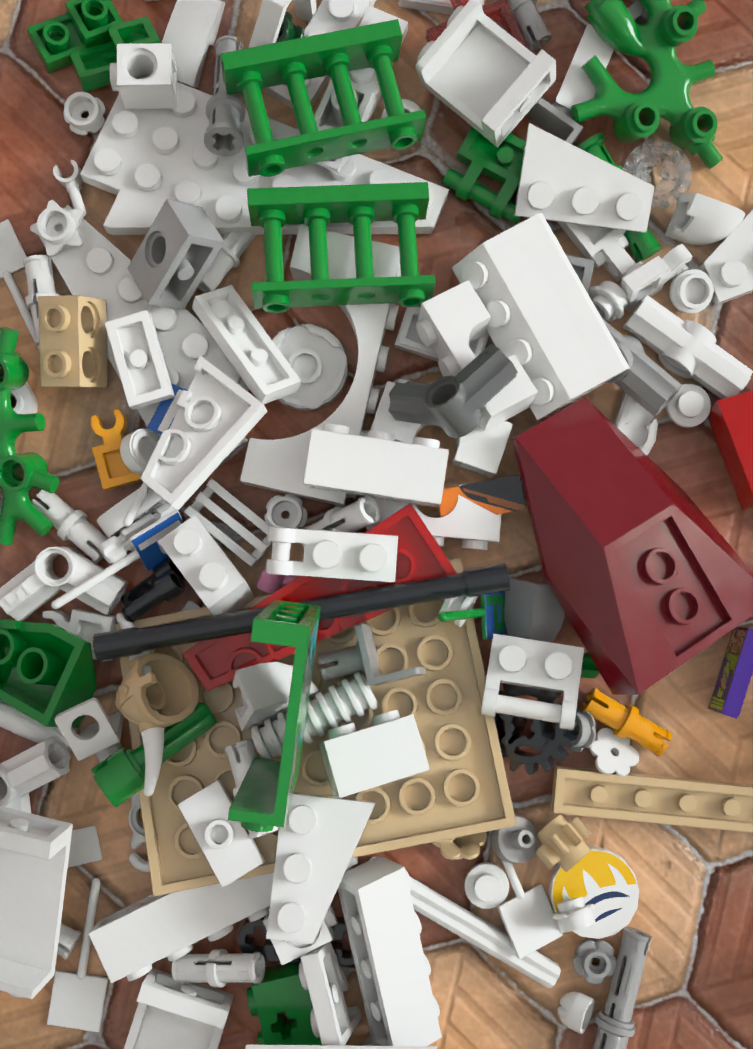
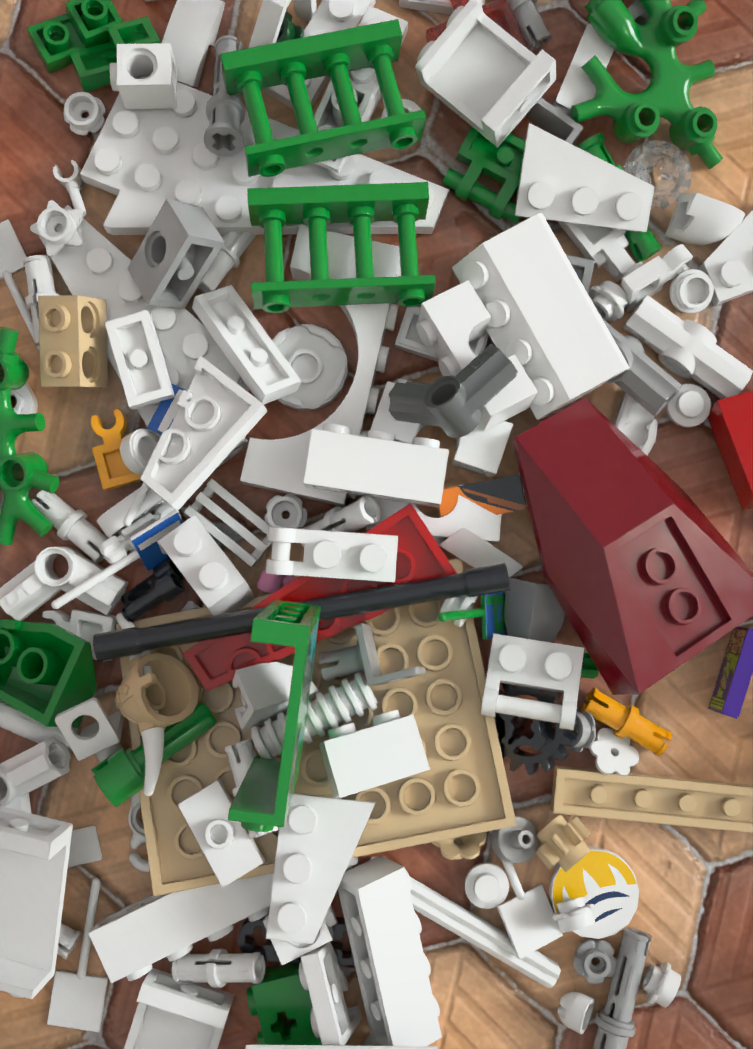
(477, 551): none -> white sticker
(661, 984): none -> white plate

